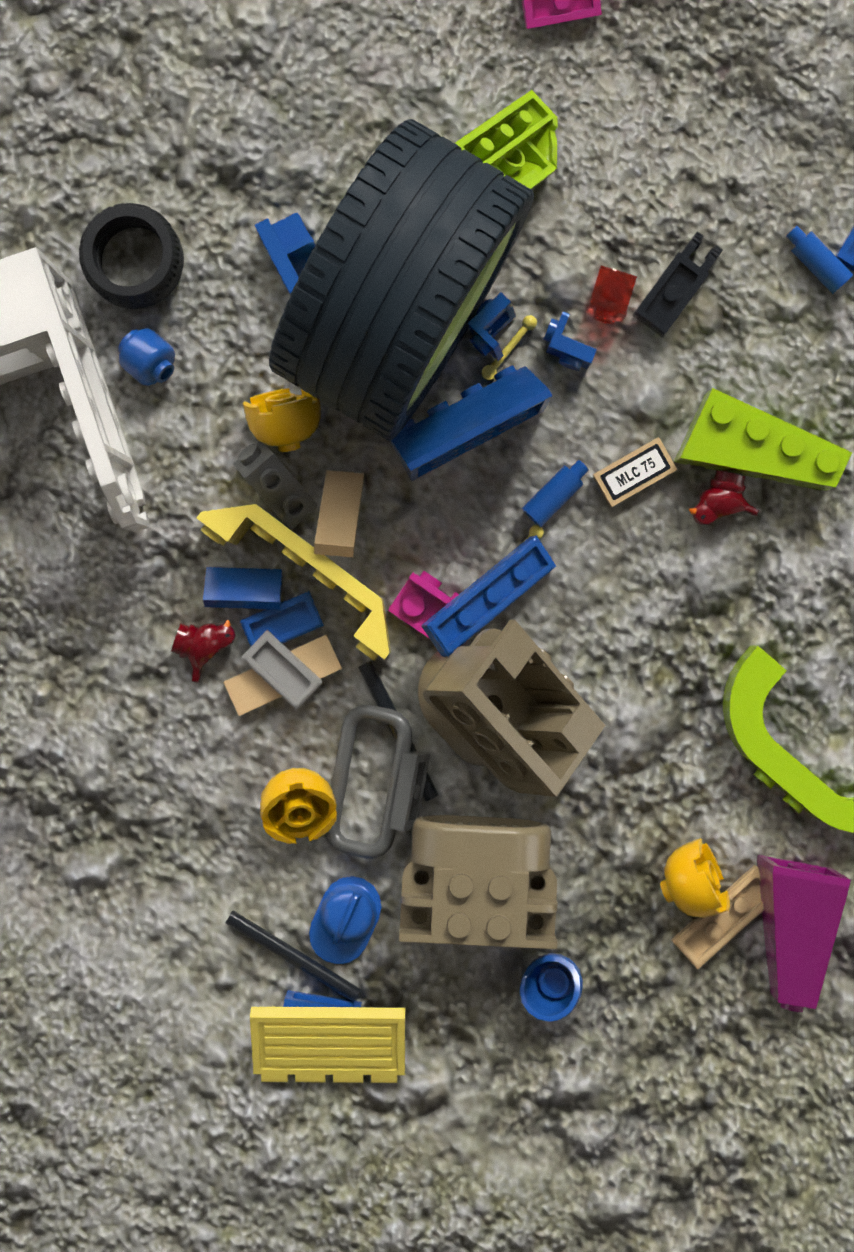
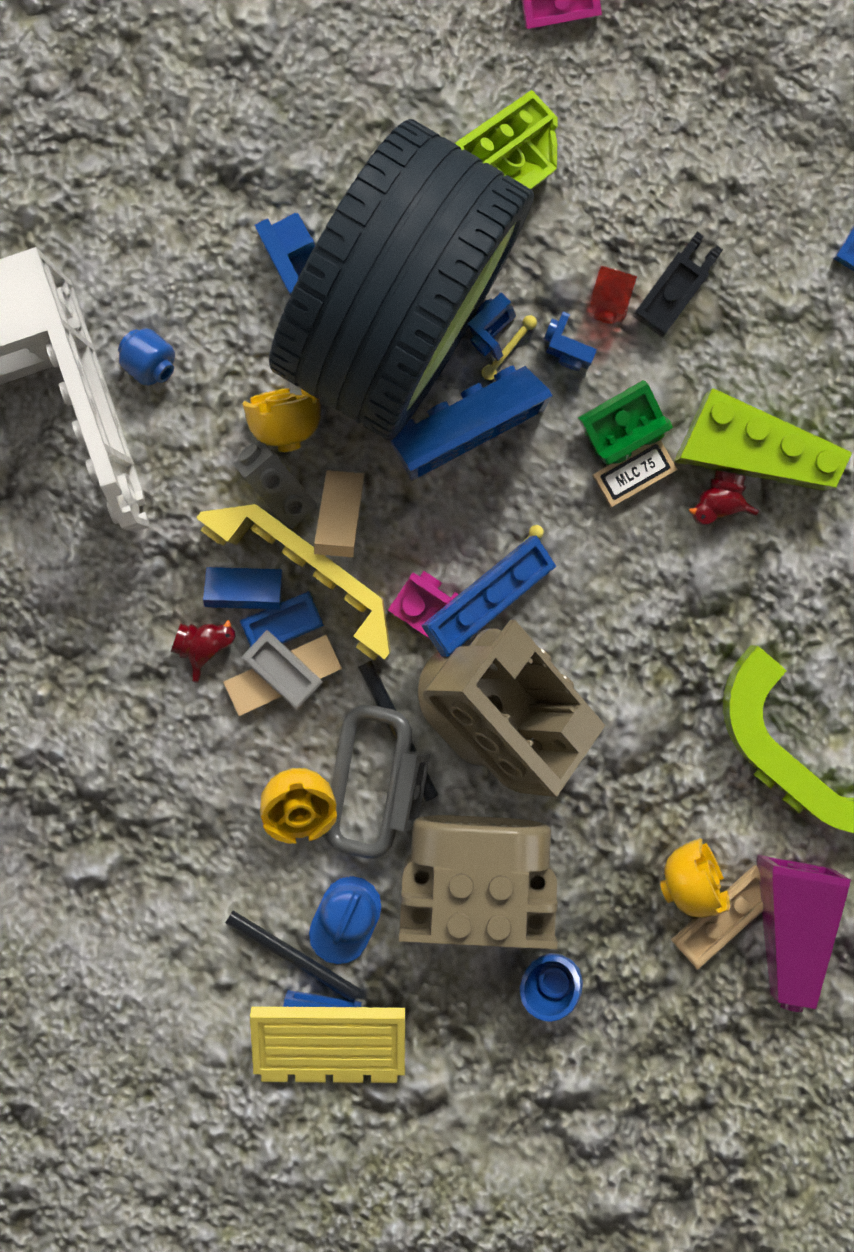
(108, 224): black tyre -> none
(555, 493): blue cylinder -> none
(625, 424): none -> green bracket
(819, 259): blue cylinder -> none

